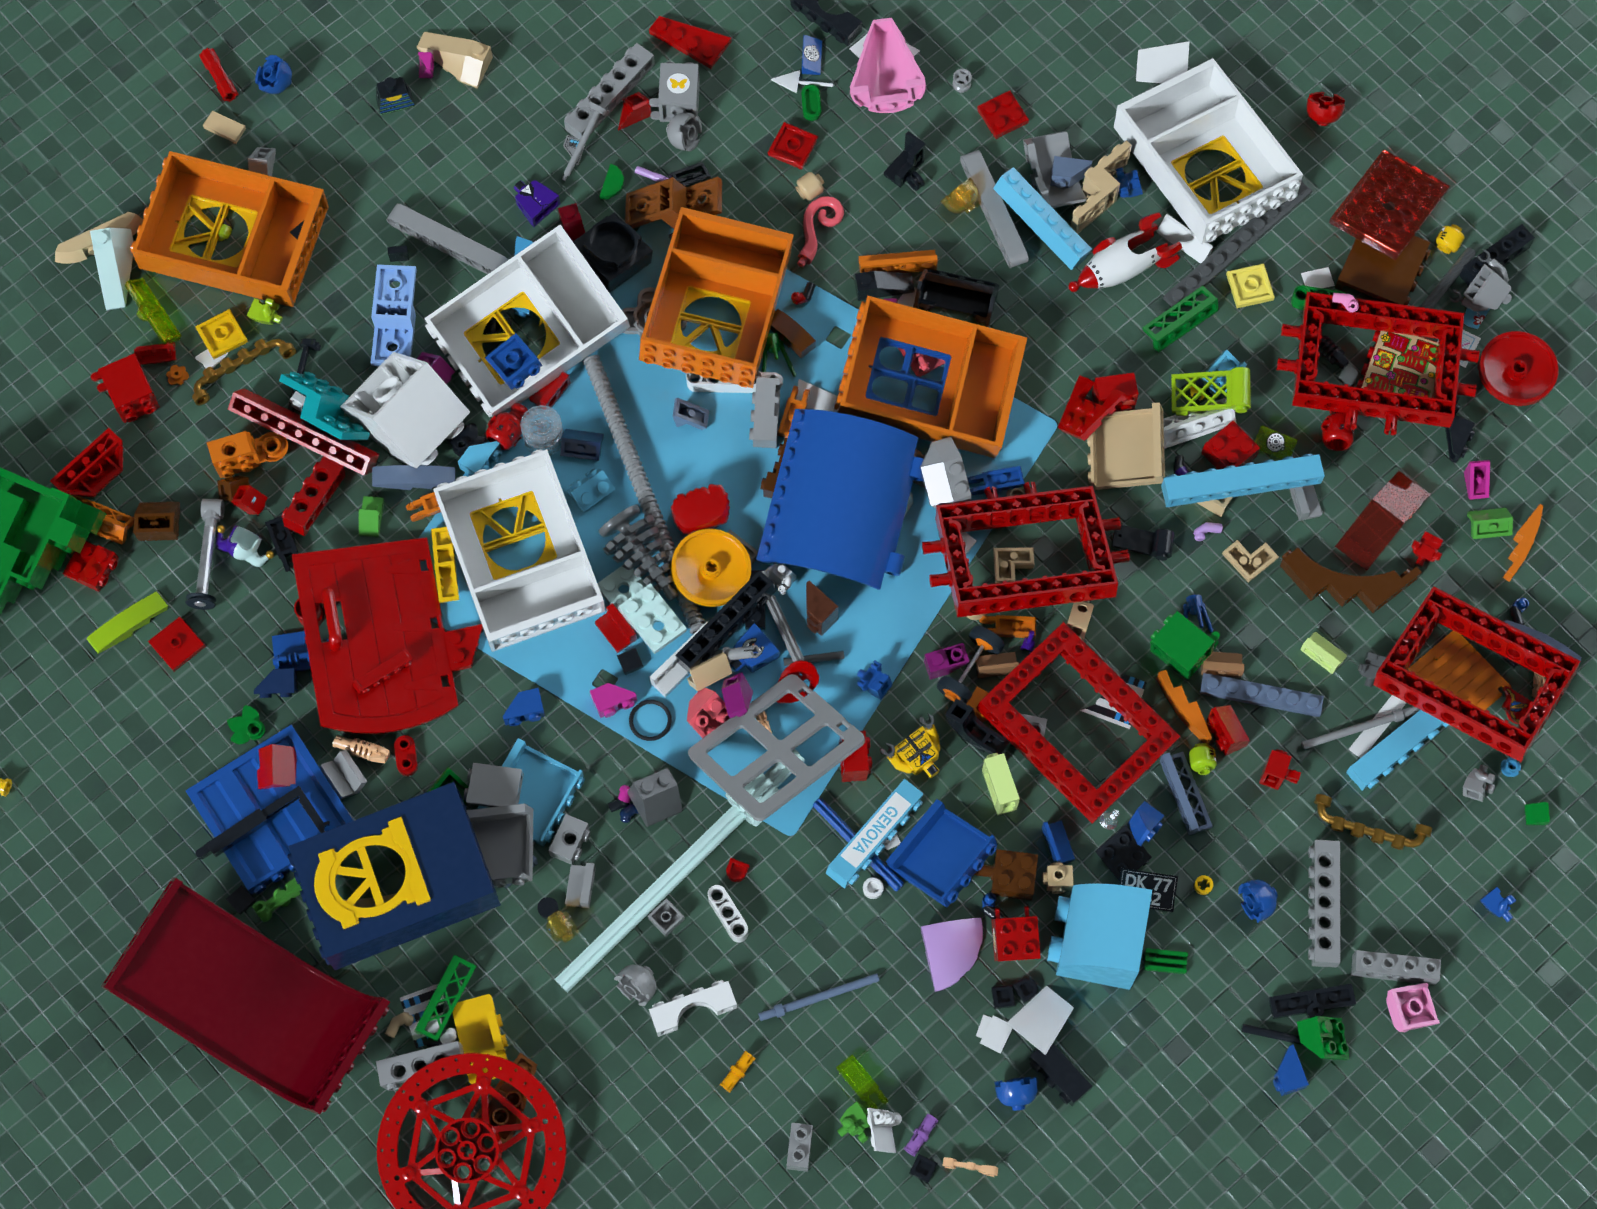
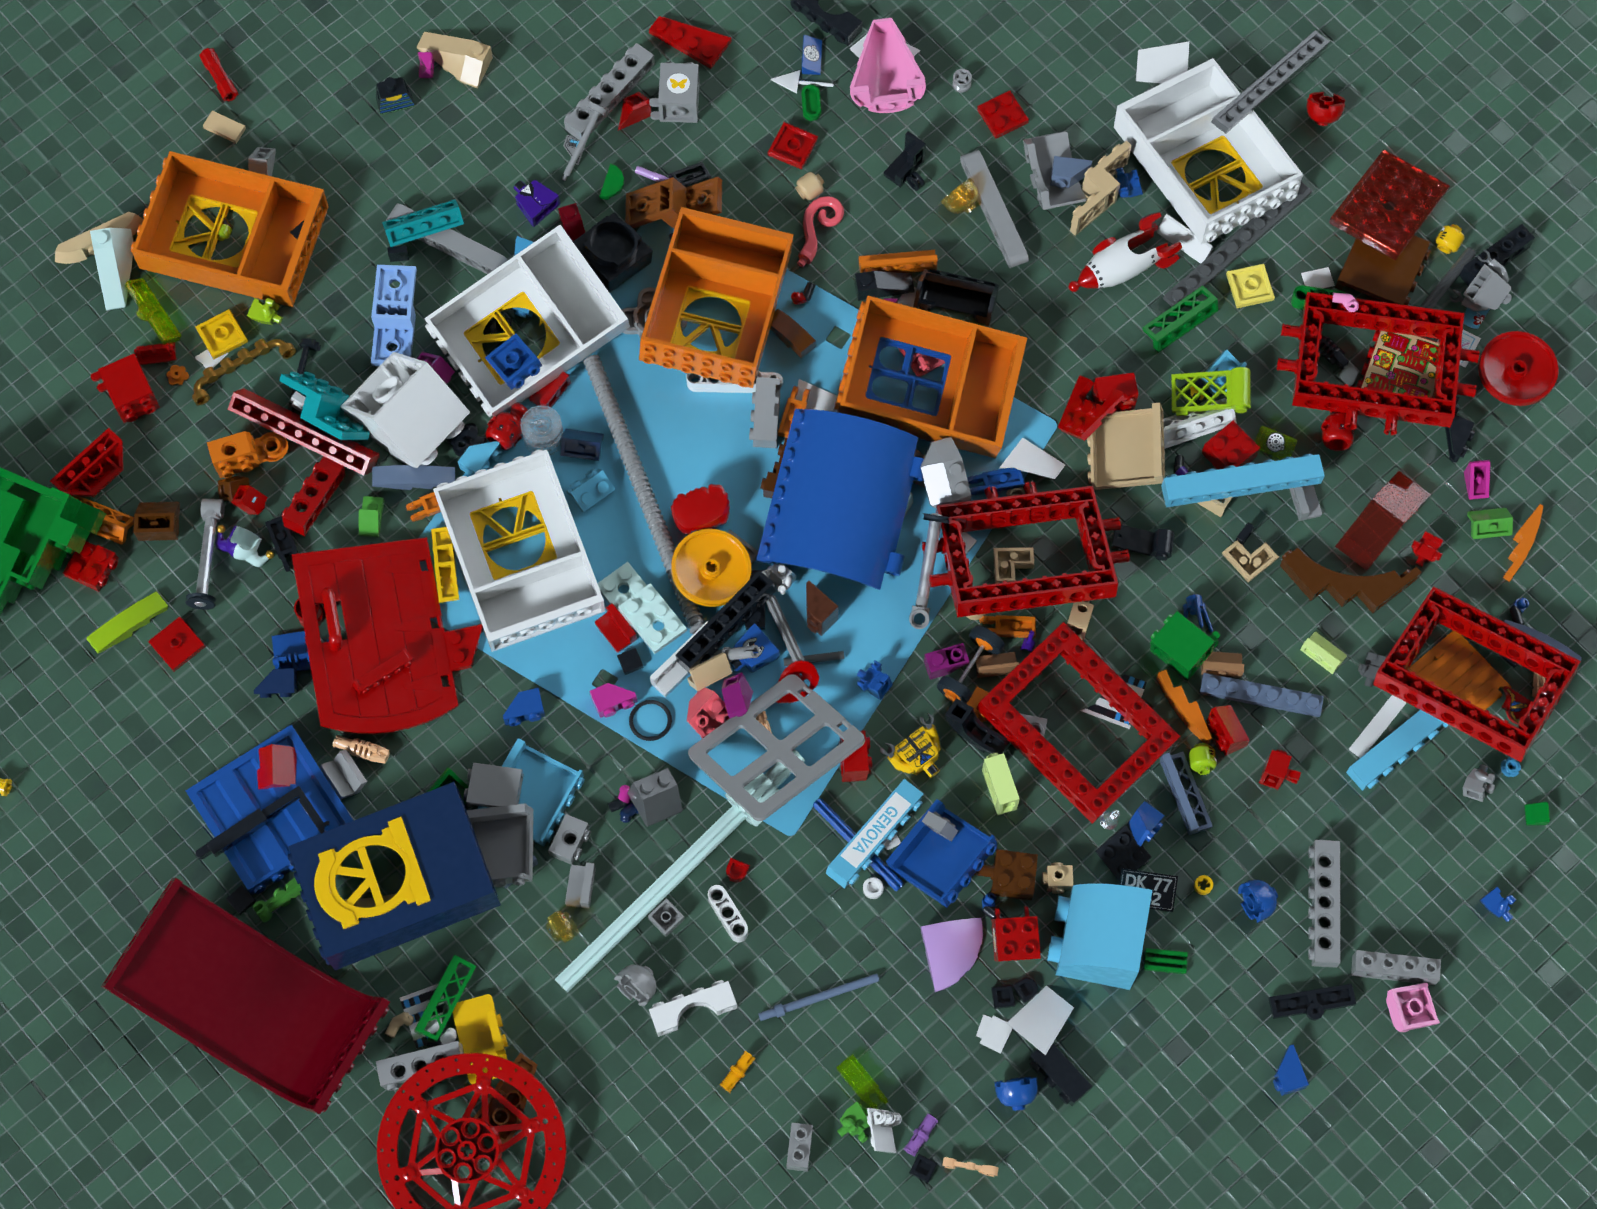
(243, 726): green plate -> none
(274, 75): blue cylinder -> none
(406, 754): red plate -> none
(423, 223): none -> teal fence
(547, 907): black tile -> none
(632, 544): dark grey plant -> none
(684, 130): light grey cylinder -> none
(690, 414): sand blue slope -> none
(774, 345): green plant -> none
(927, 568): none -> flat silver piece
(940, 825): none -> light grey piece
(1033, 460): none -> white sticker
(1042, 218): medium azure brick -> none
(1058, 842): blue panel -> none
(1207, 527): lavender arm -> none
(1245, 533): none -> black tile
(1270, 82): none -> dark grey plate
(1271, 1034): black bar -> none
(1324, 1037): green slope -> none
(1360, 829): pearl gold bar -> none
(1396, 715): light grey bar -> none

